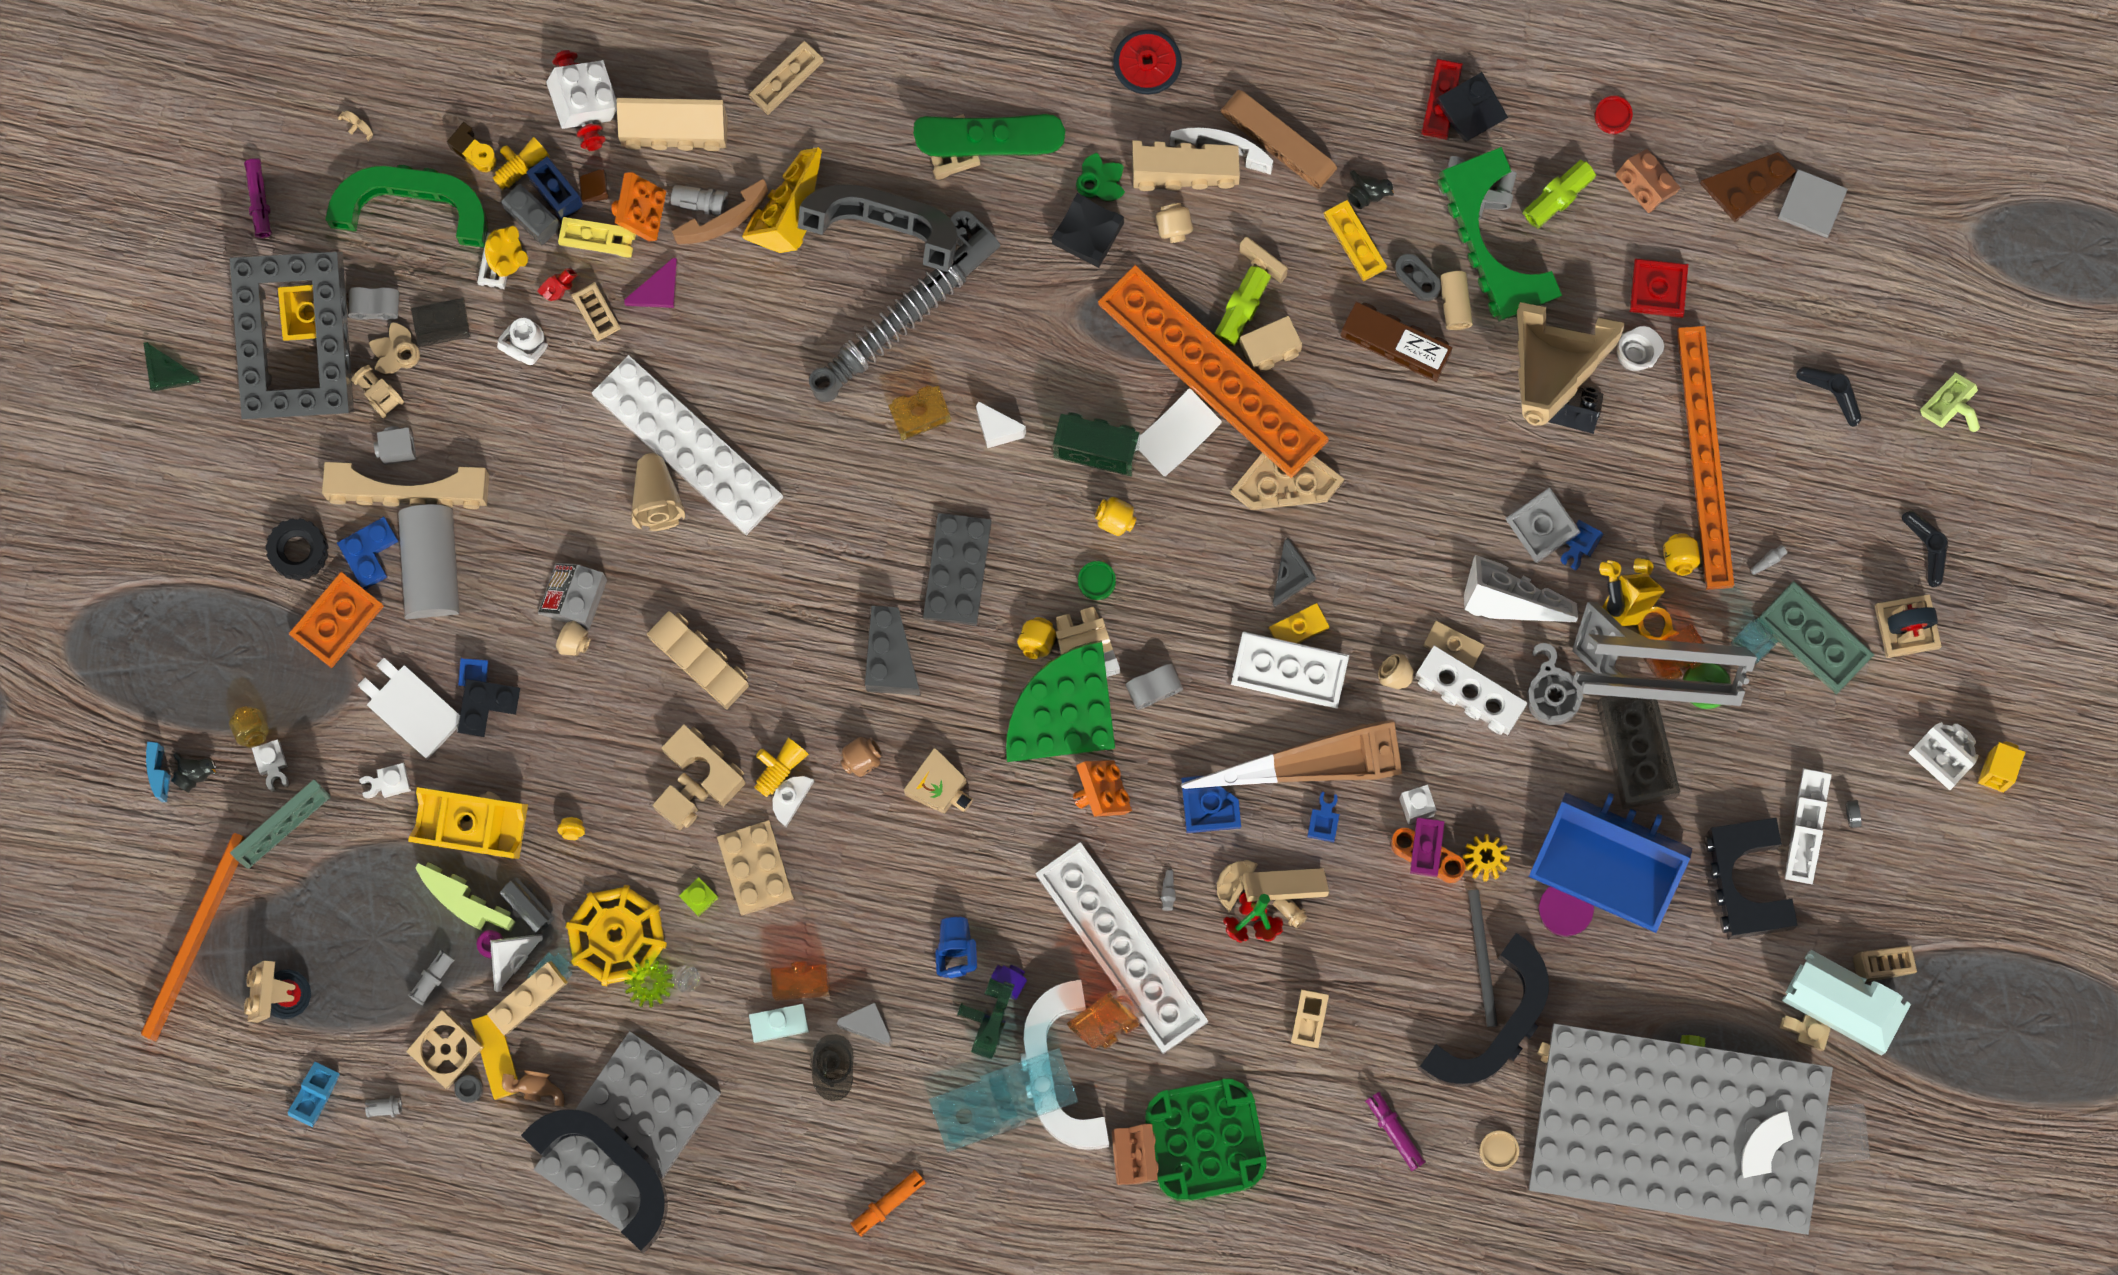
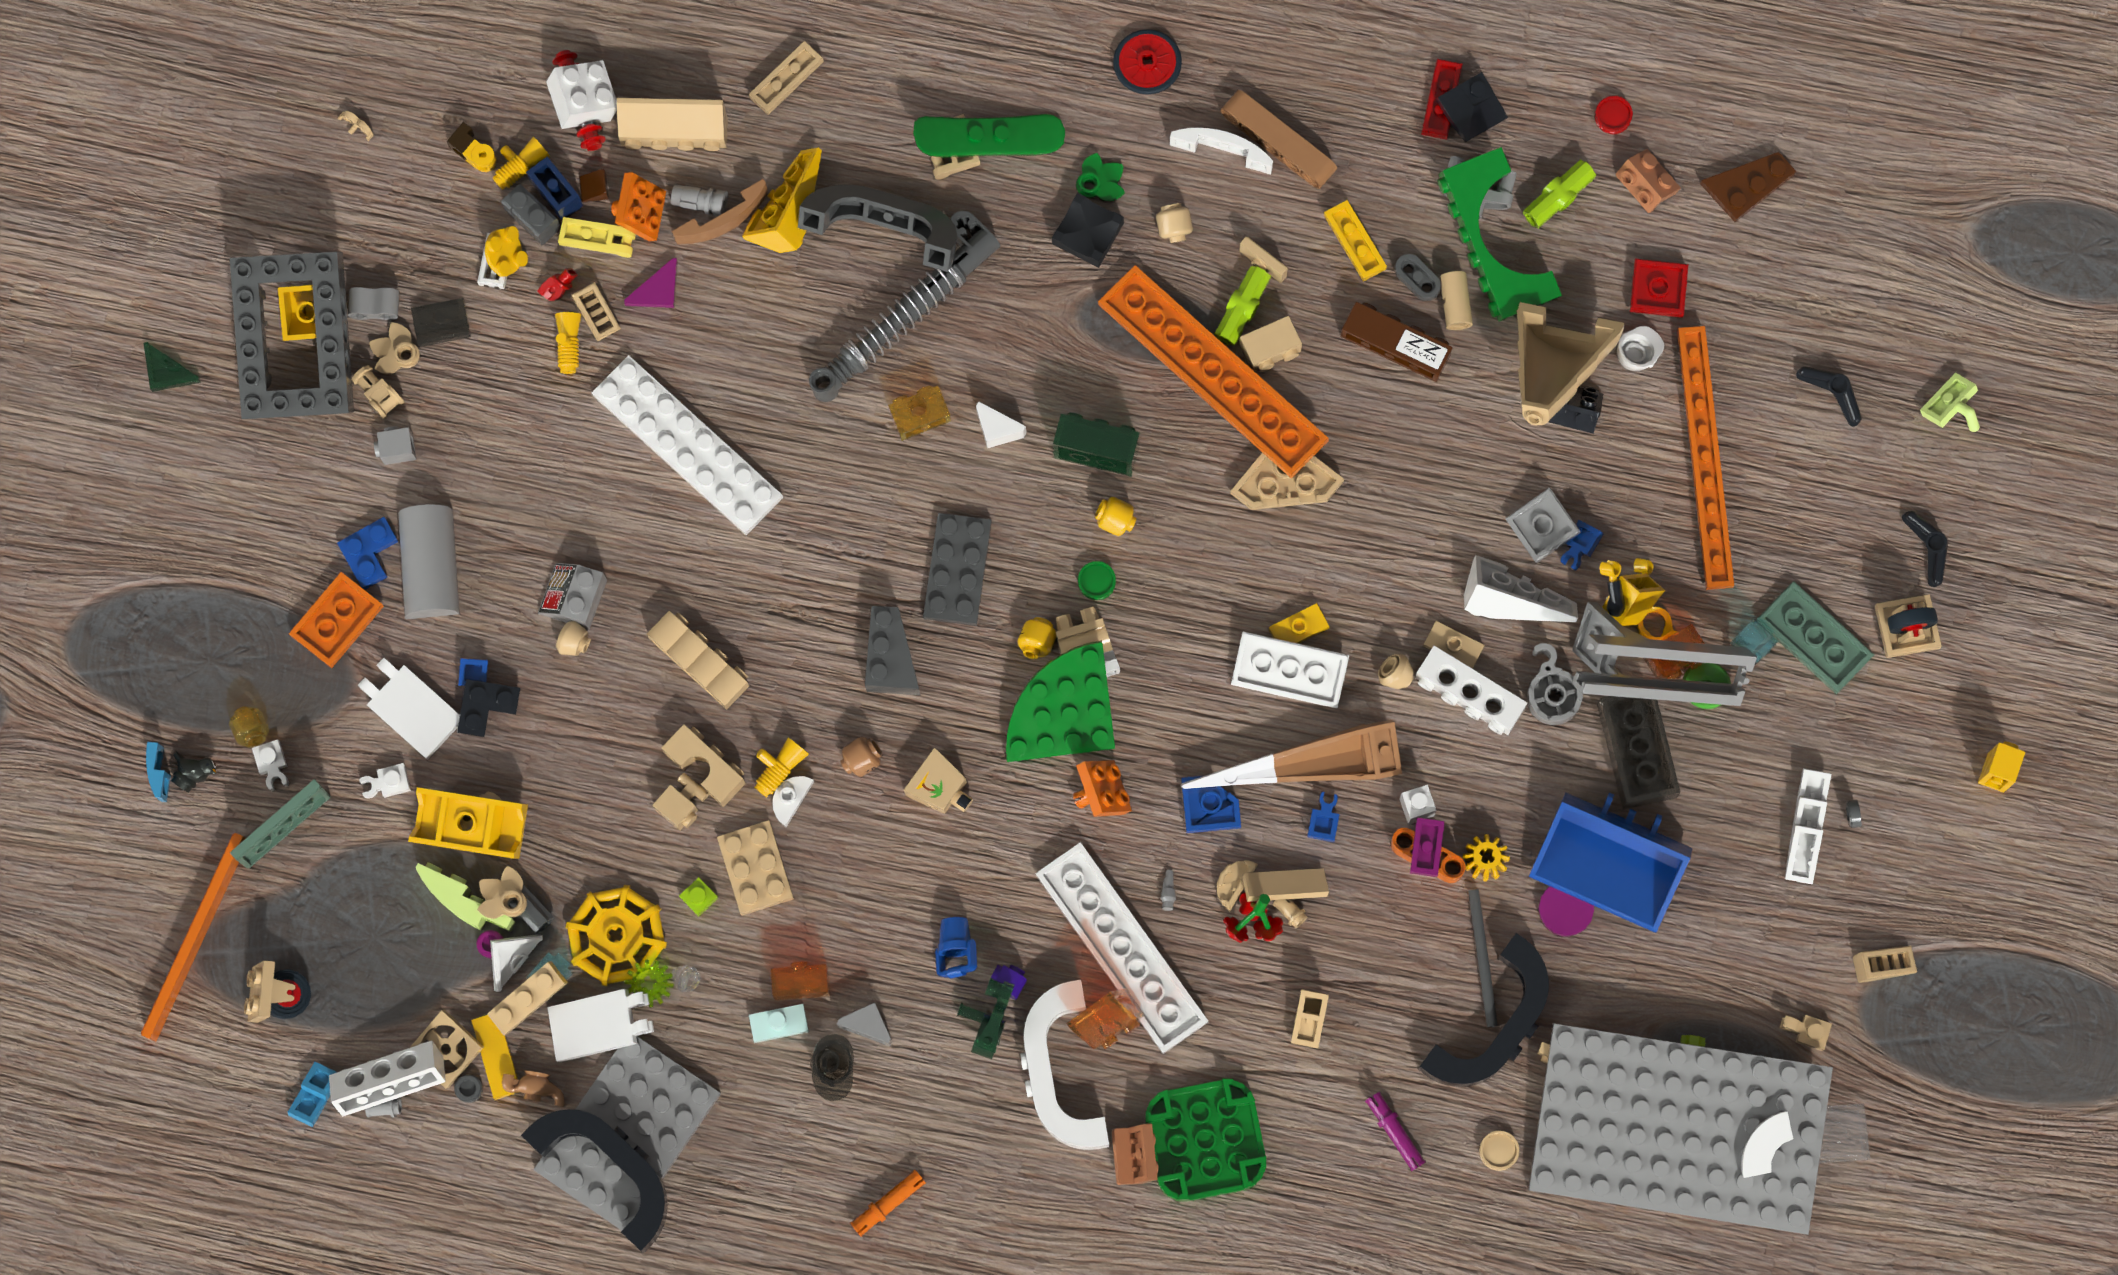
(259, 209): magenta pin -> none
(288, 530): black tyre -> none
(387, 1078): none -> white brick
(405, 182): green arch -> none
(431, 977): light grey pin -> none
(464, 488): tan arch -> none
(500, 893): none -> tan plate
(525, 340): white piece -> none
(568, 328): none -> yellow piece
(571, 828): yellow plate -> none
(597, 1024): none -> white tile
(655, 495): tan cone -> none
(1003, 1100): clear light blue bracket -> none
(1154, 686): light grey axle -> none
(1178, 432): white sticker -> none
(1184, 166): tan wedge -> none
(1292, 574): dark grey tile -> none
(1368, 190): pearl dark grey animal -> none
(1681, 554): yellow head -> none
(1741, 916): black arch -> none
(1769, 559): light grey piece -> none
(1812, 203): light grey tile -> none
(1846, 1003): light aqua brick -> none
(1946, 753): white slope -> none

